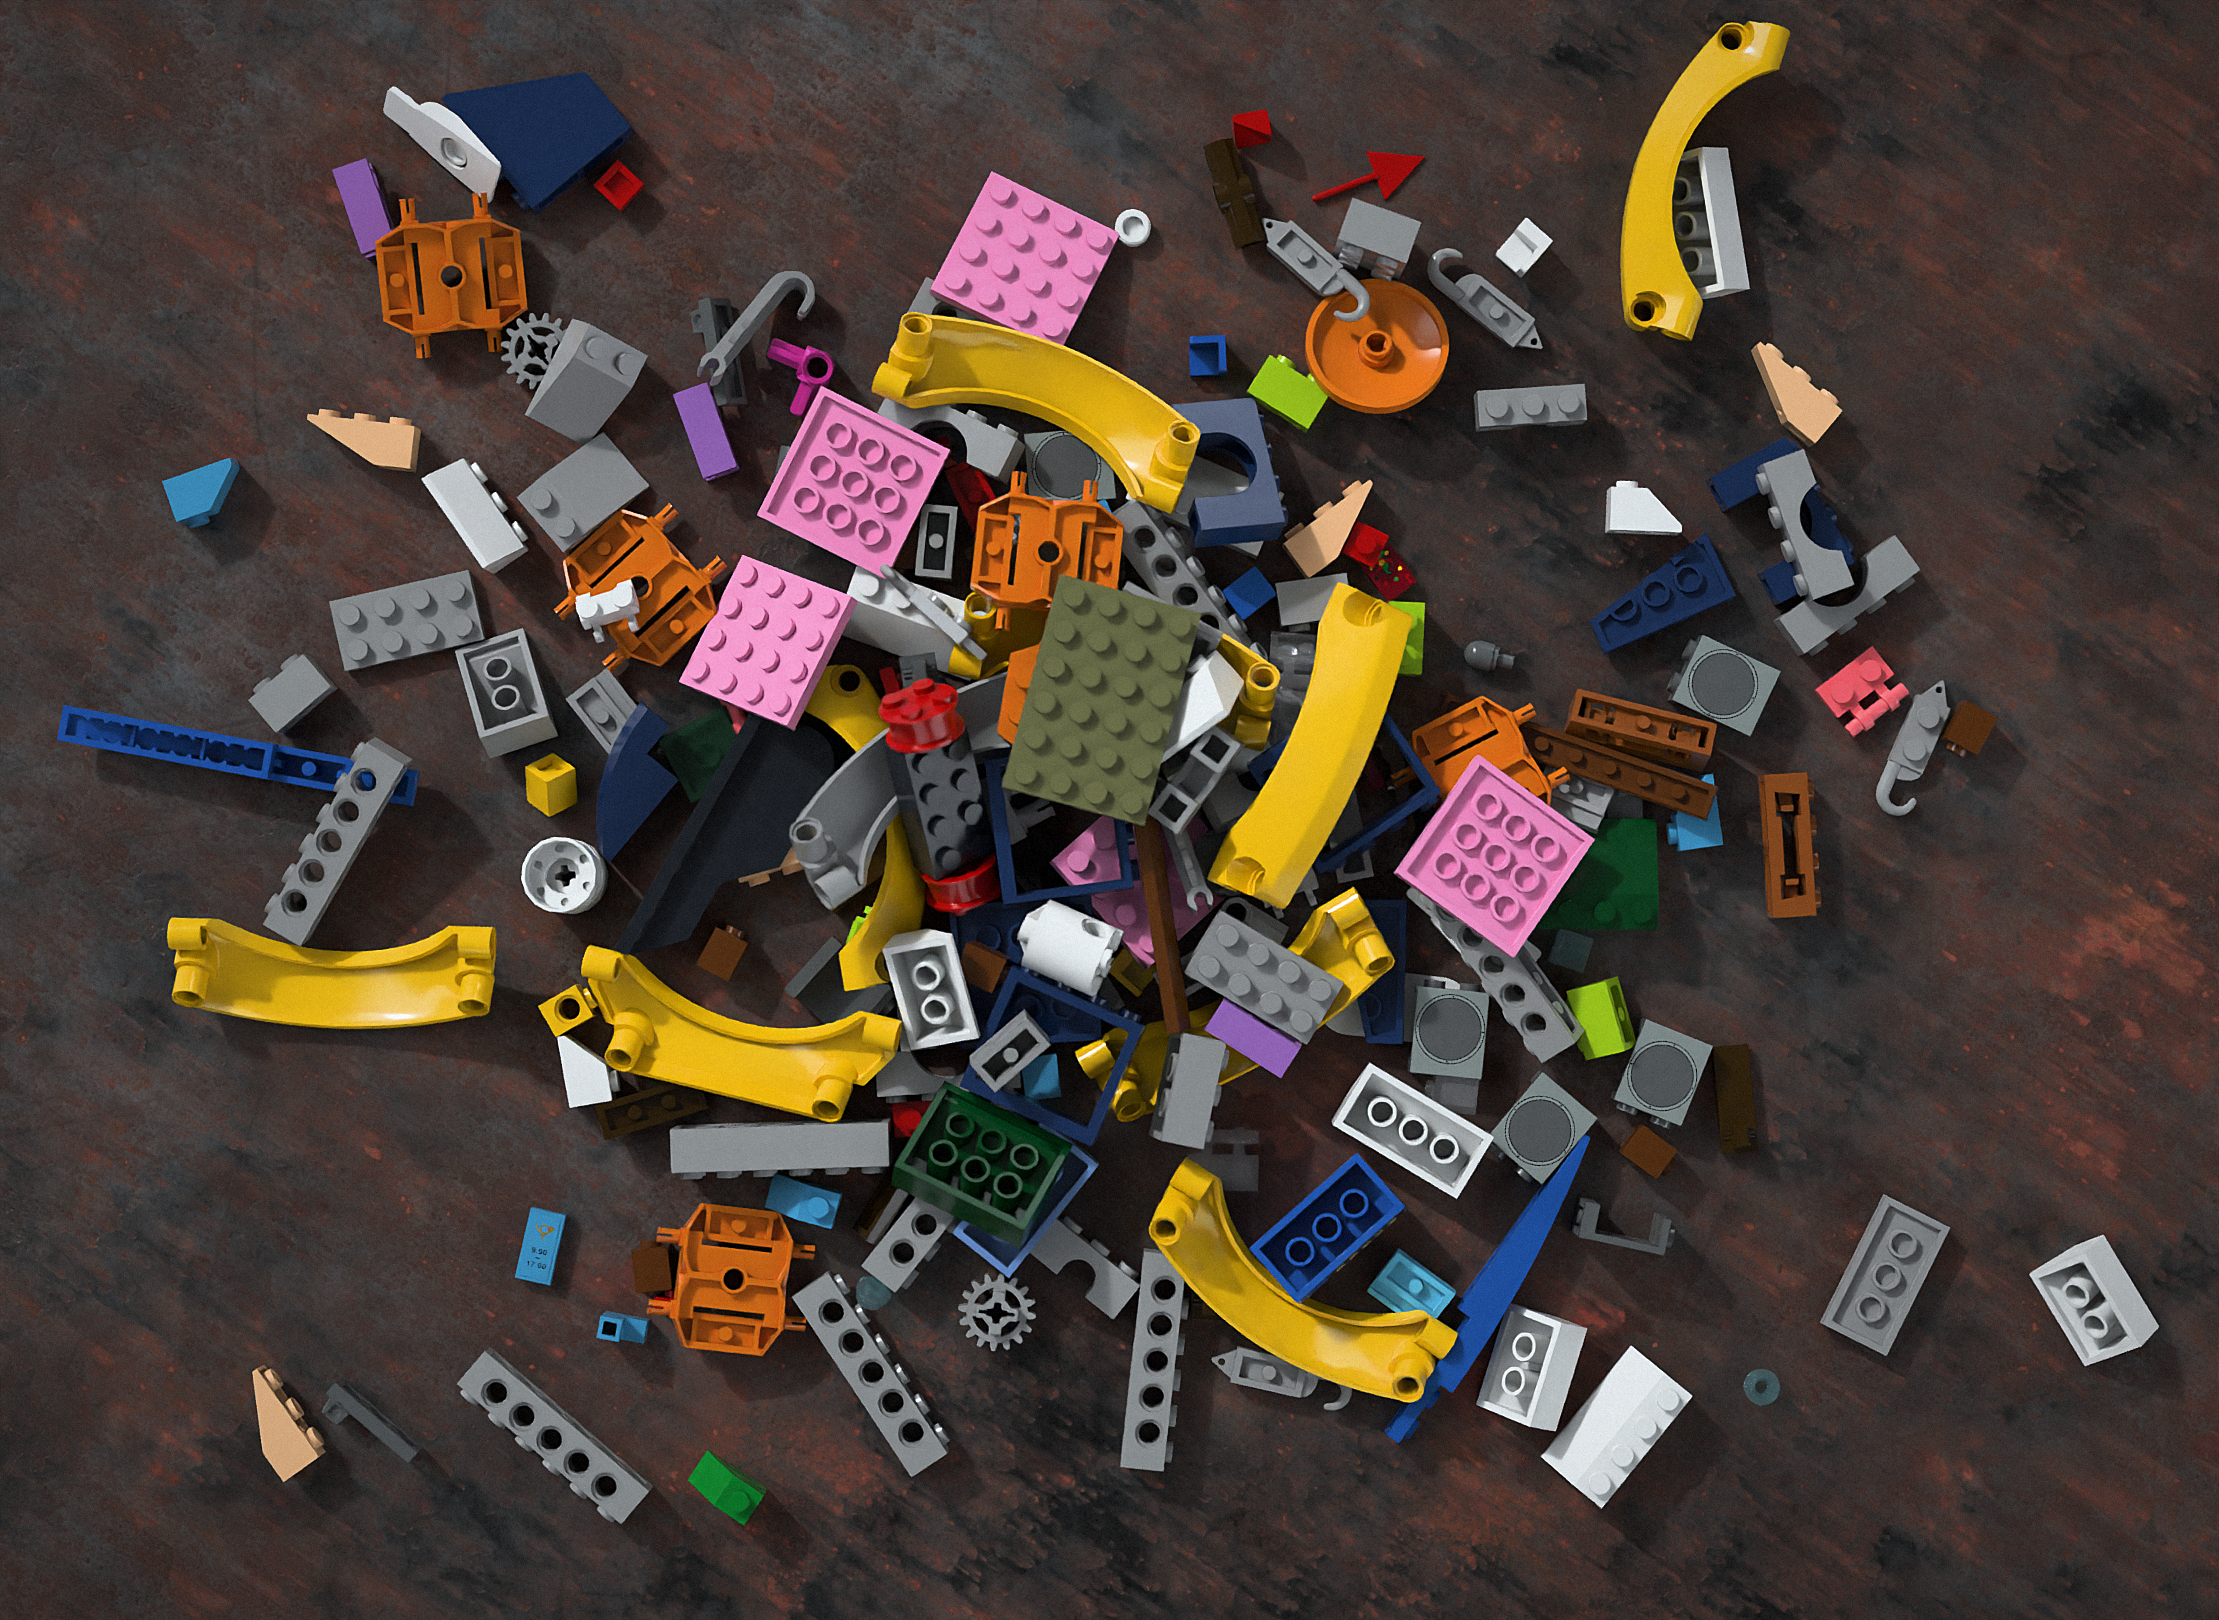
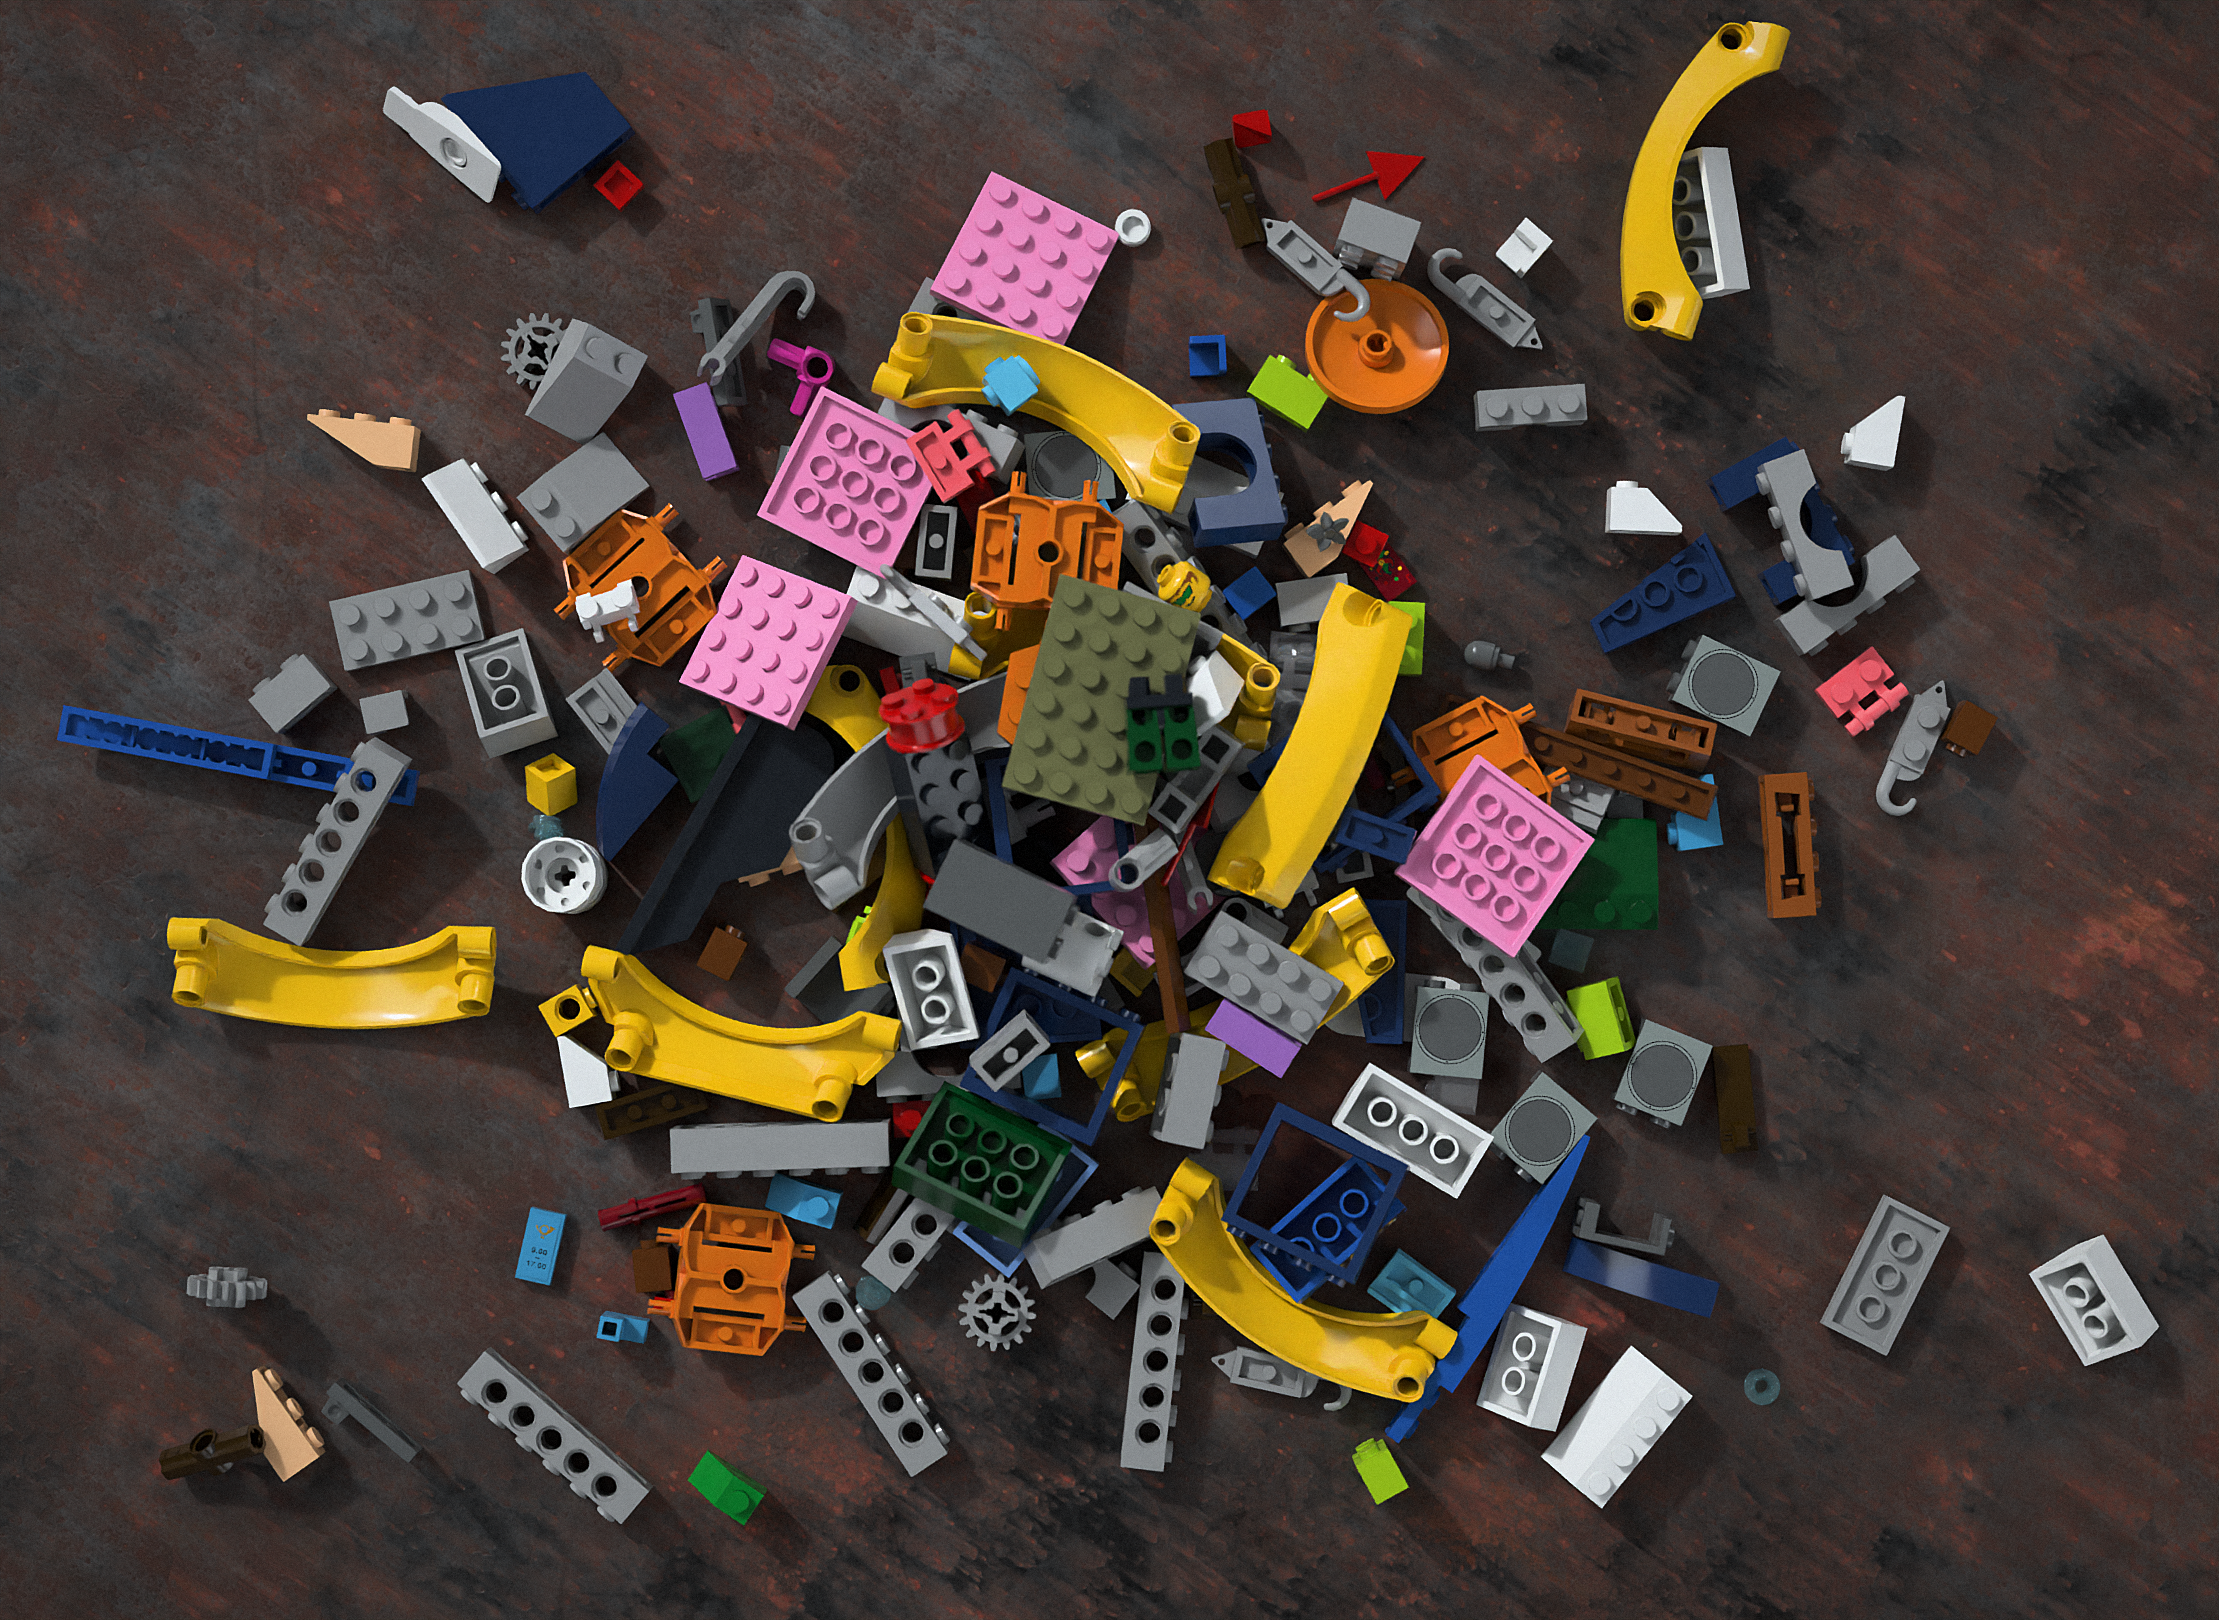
(200, 492): dark azure slope -> none
(212, 1451): none -> dark brown piece
(227, 1287): none -> light grey gear
(364, 204): medium lavender piece -> none
(384, 712): none -> light grey panel
(447, 245): orange piece -> none
(545, 827): none -> clear light blue plate
(611, 1218): none -> dark red pin
(940, 460): none -> coral plate
(1002, 902): none -> dark grey slope
(1009, 383): none -> medium azure brick
(1092, 1238): none -> light grey brick
(1144, 859): none -> light grey piece
(1157, 715): none -> dark green hips
(1184, 586): none -> yellow head
(1200, 819): none -> red piece
(1302, 1256): none -> dark blue window
(1328, 531): none -> dark grey plant
(1376, 835): none -> dark blue plate
(1379, 1470): none -> lime brick
(1641, 1276): none -> dark blue slope
(1648, 1151): reddish brown brick -> none
(1796, 401): light nougat slope -> none
(1875, 438): none -> white slope

